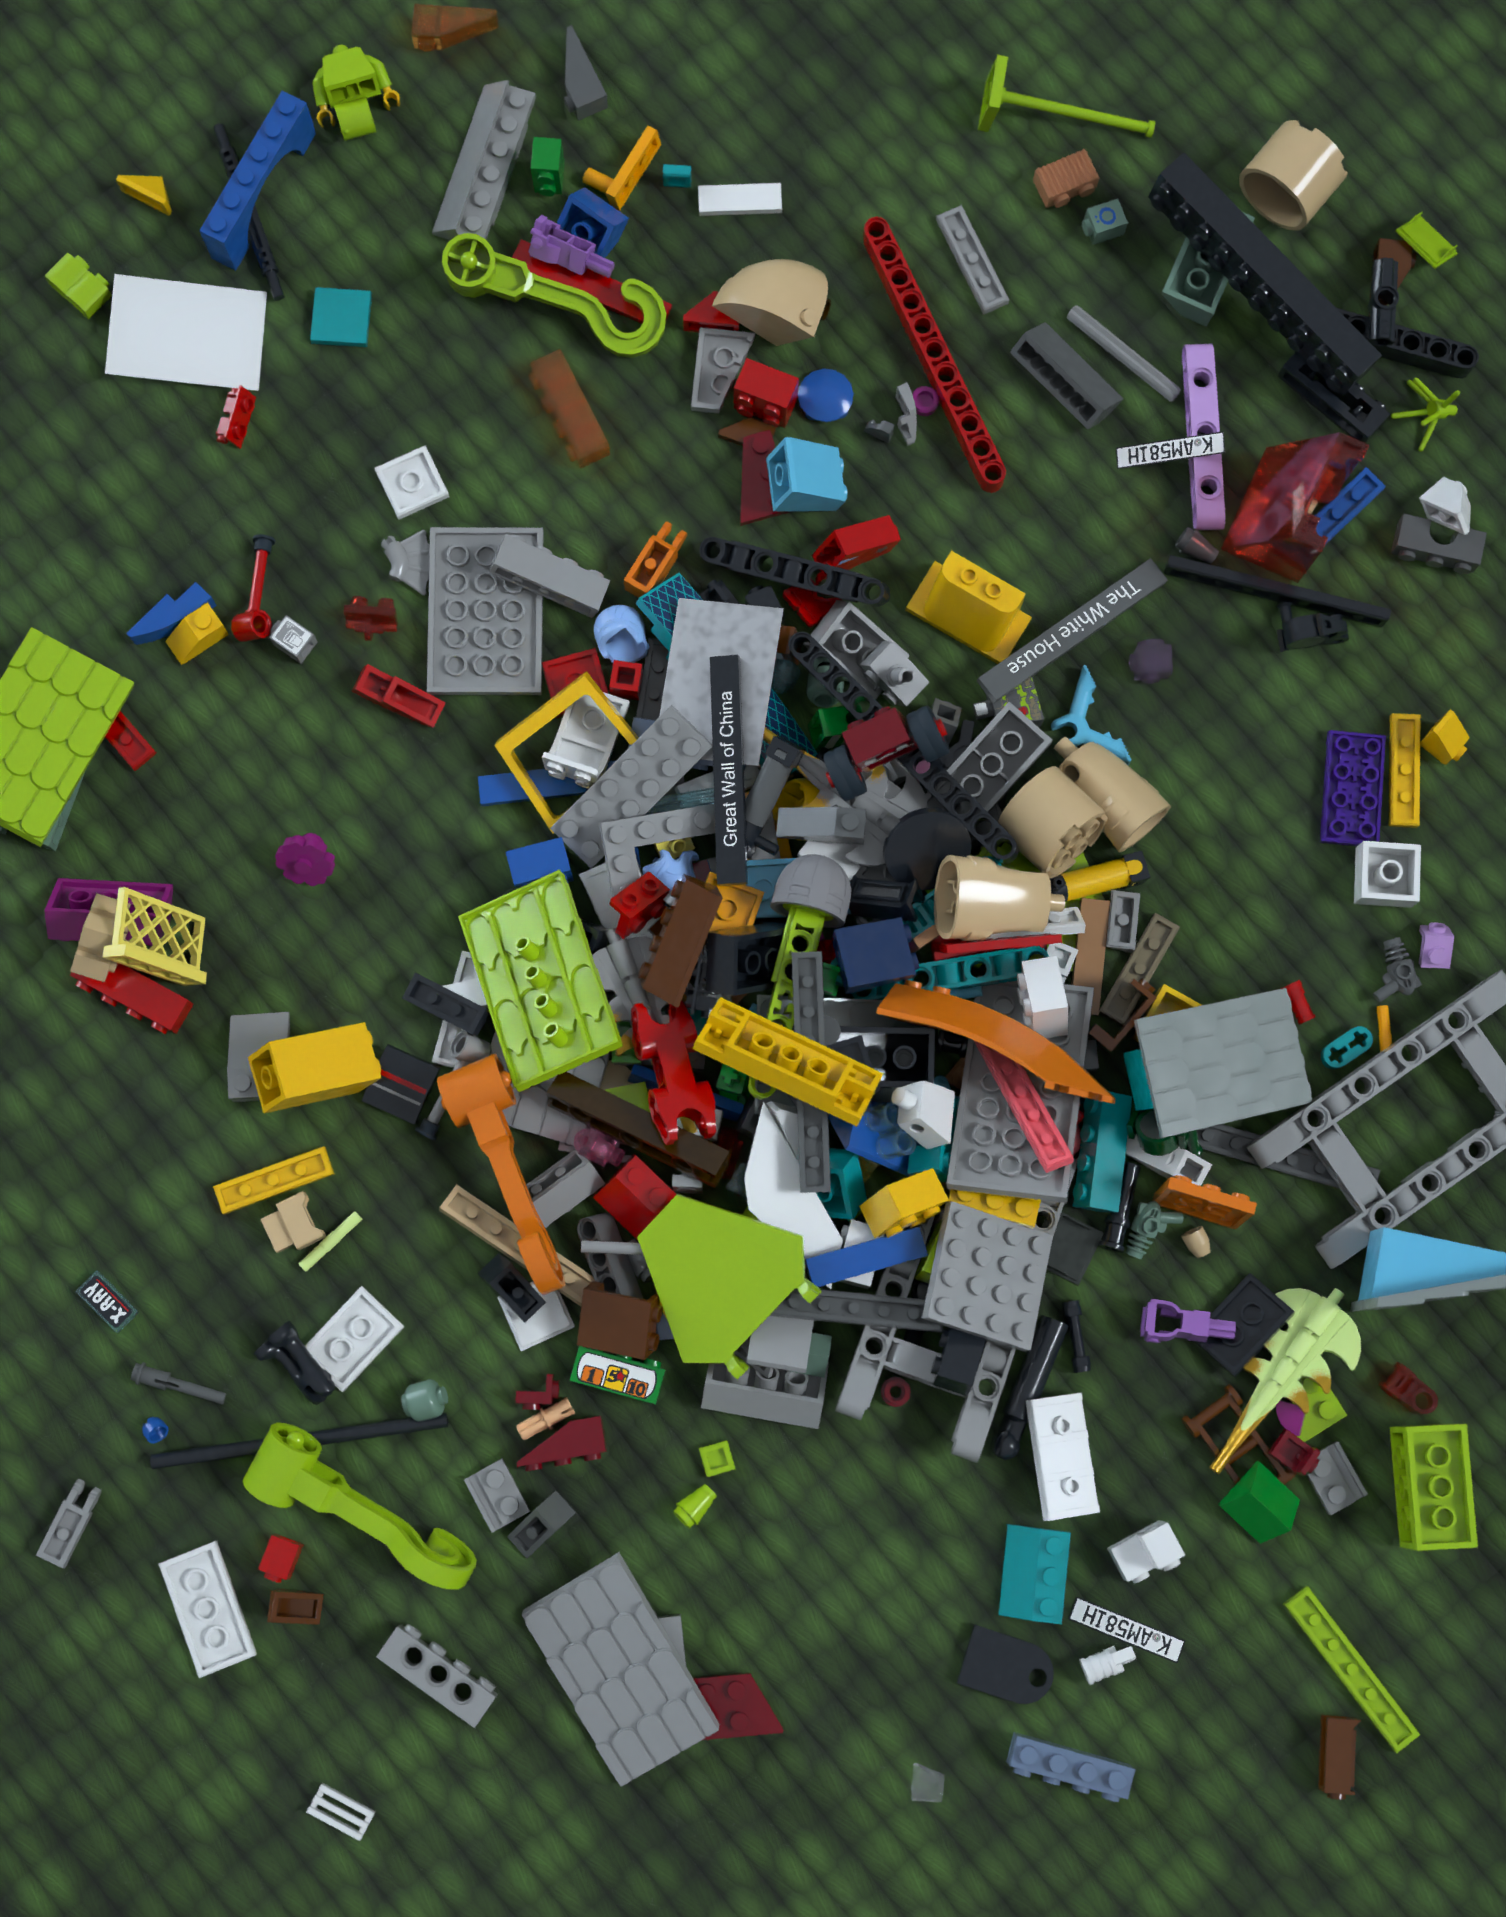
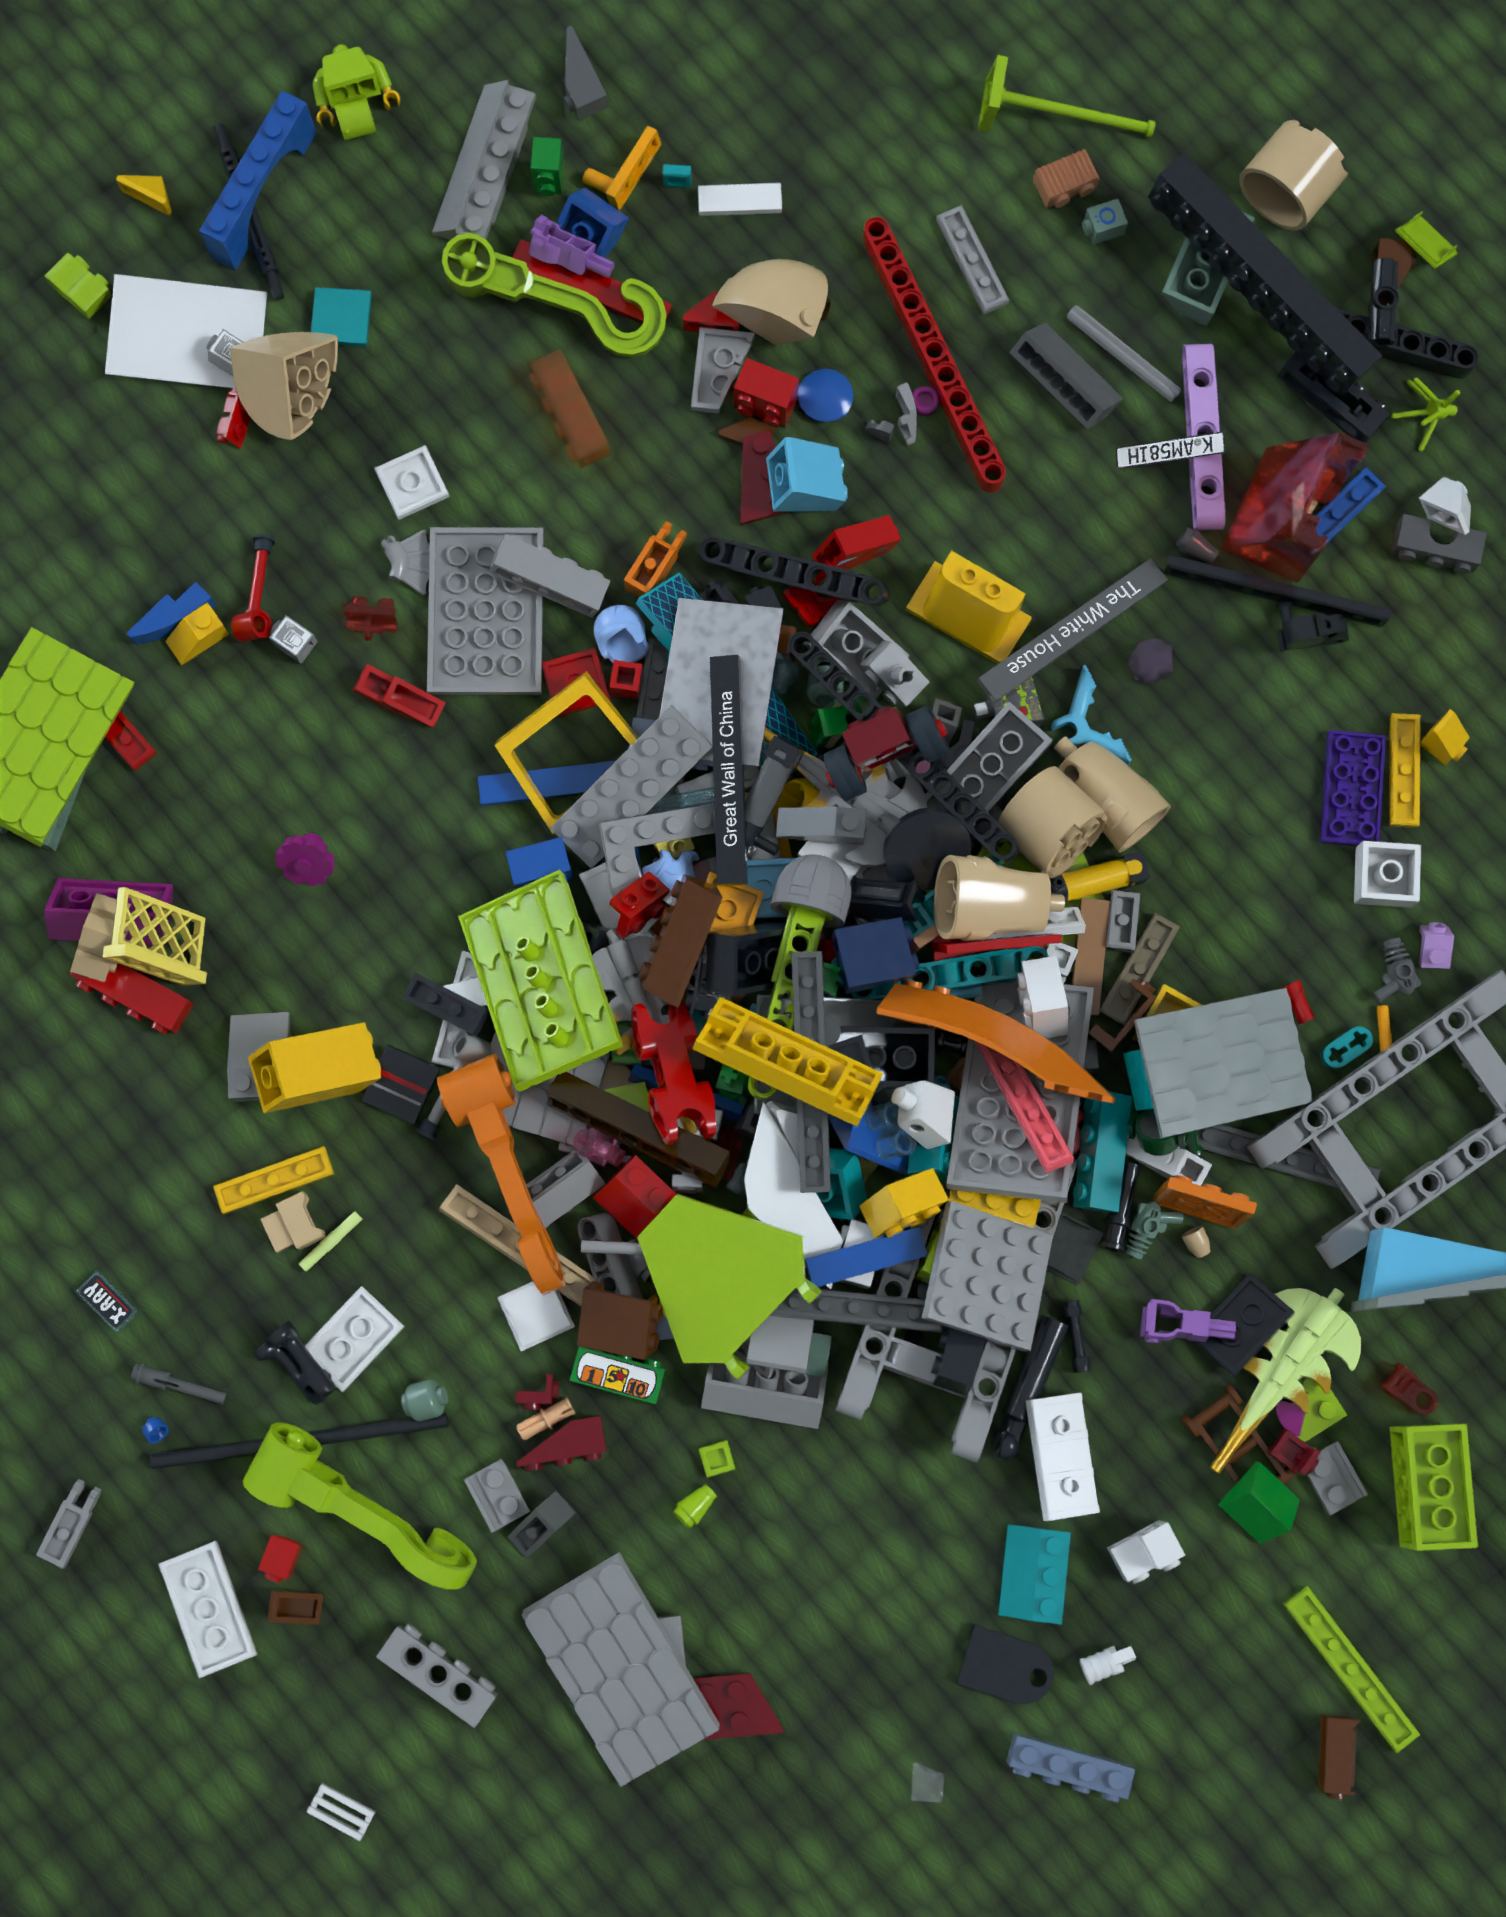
(219, 350): none -> light grey brick
(284, 379): none -> tan brick
(447, 25): clear orange slope -> none
(511, 1287): black slope -> none
(584, 741): white bracket -> none
(905, 1391): dark red plate -> none
(1127, 1630): sticker -> none

